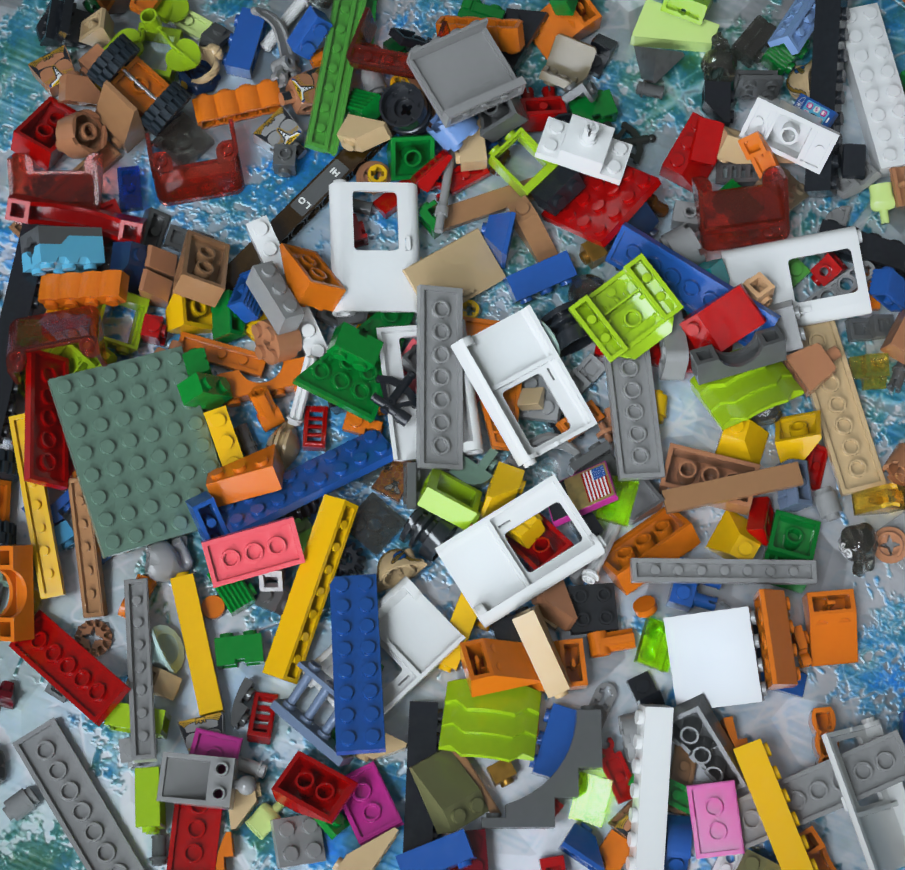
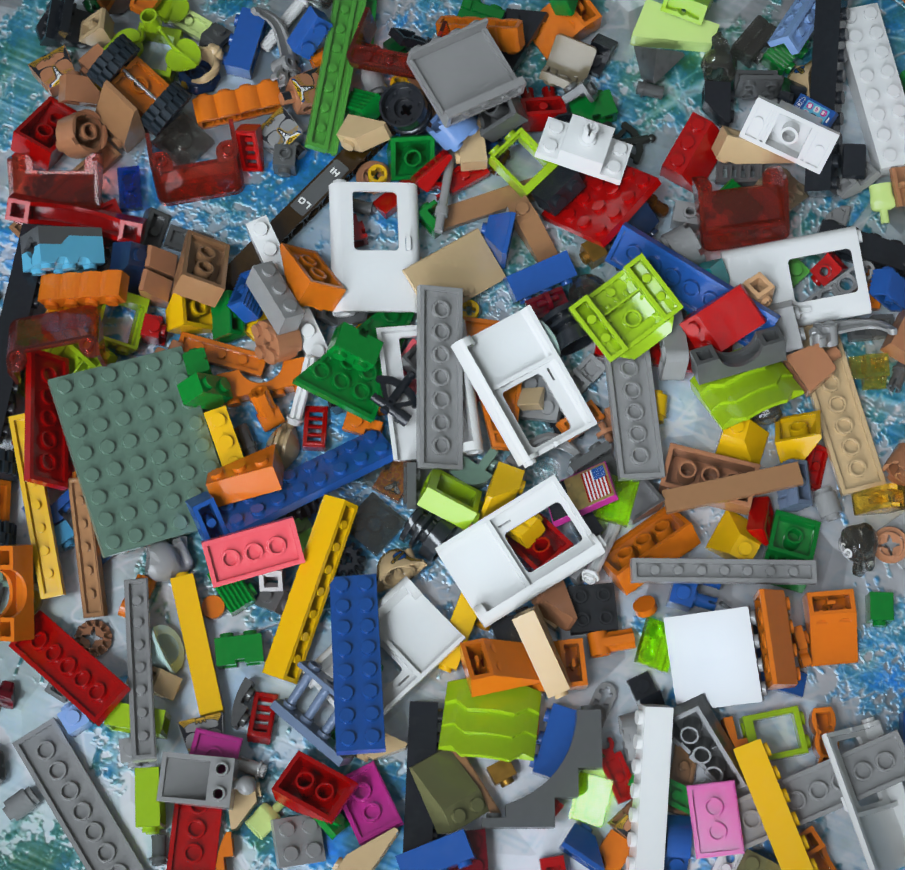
(74, 720): none -> light blue brick
(250, 133): none -> red slope
(547, 301): none -> dark red hips
(706, 141): red slope -> none
(758, 151): orange slope -> none
(790, 91): none -> black slope
(798, 720): none -> lime window
(827, 333): none -> light grey piece
(879, 608): none -> green brick

